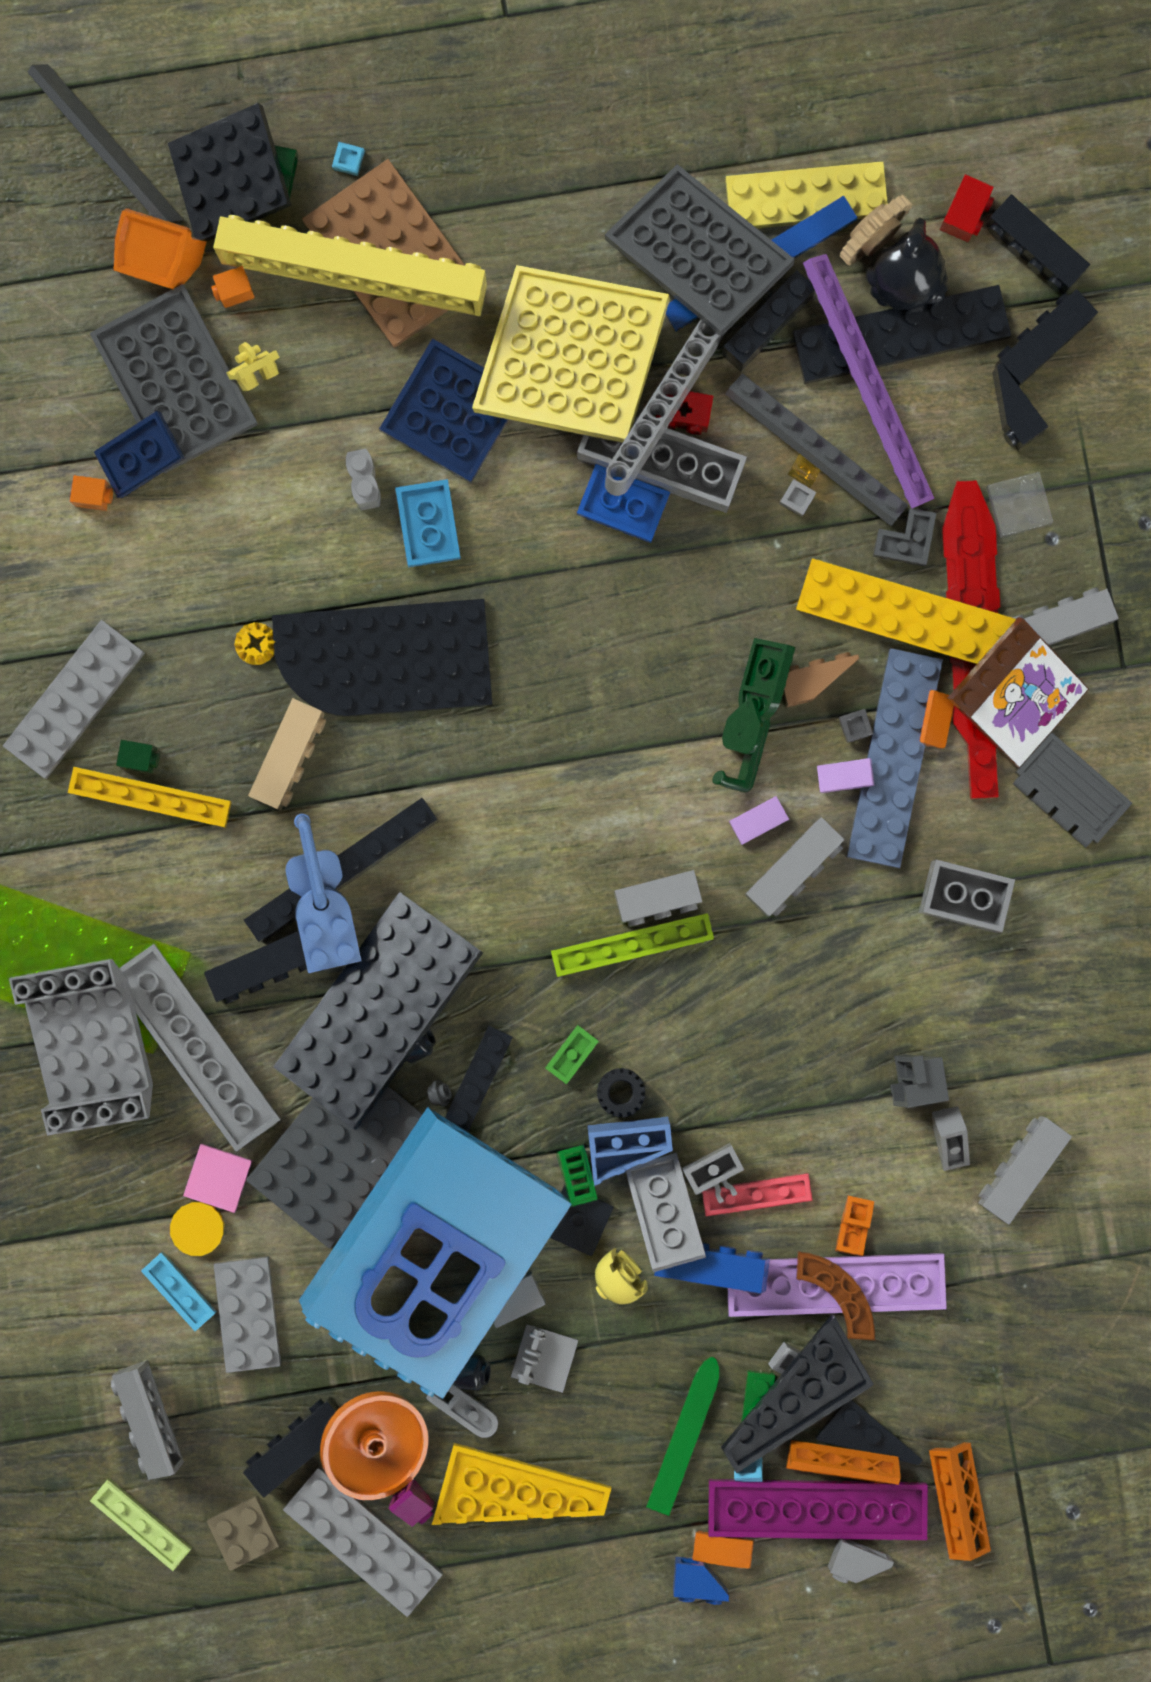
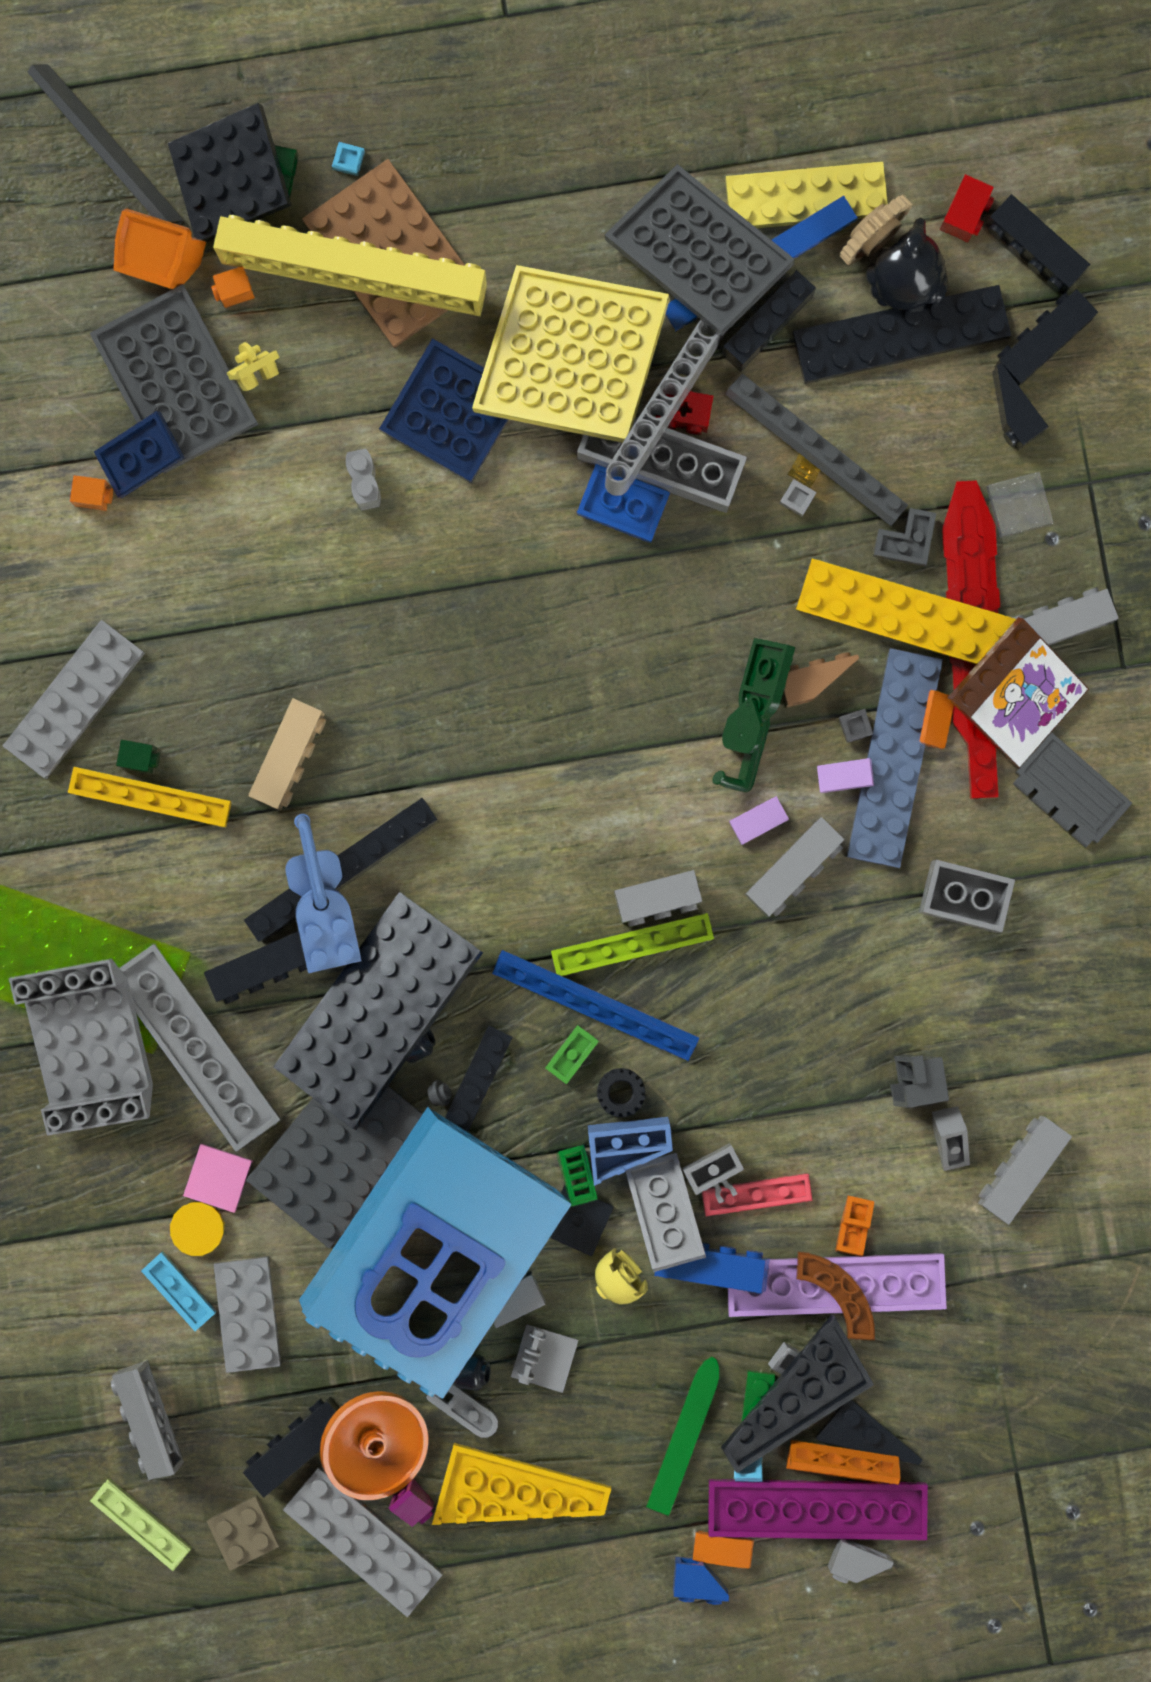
(242, 642): yellow gear -> none
(387, 657): black plate -> none
(428, 523): dark azure plate -> none
(595, 1005): none -> blue tile
(868, 380): medium lavender plate -> none
(956, 1504): orange fence -> none

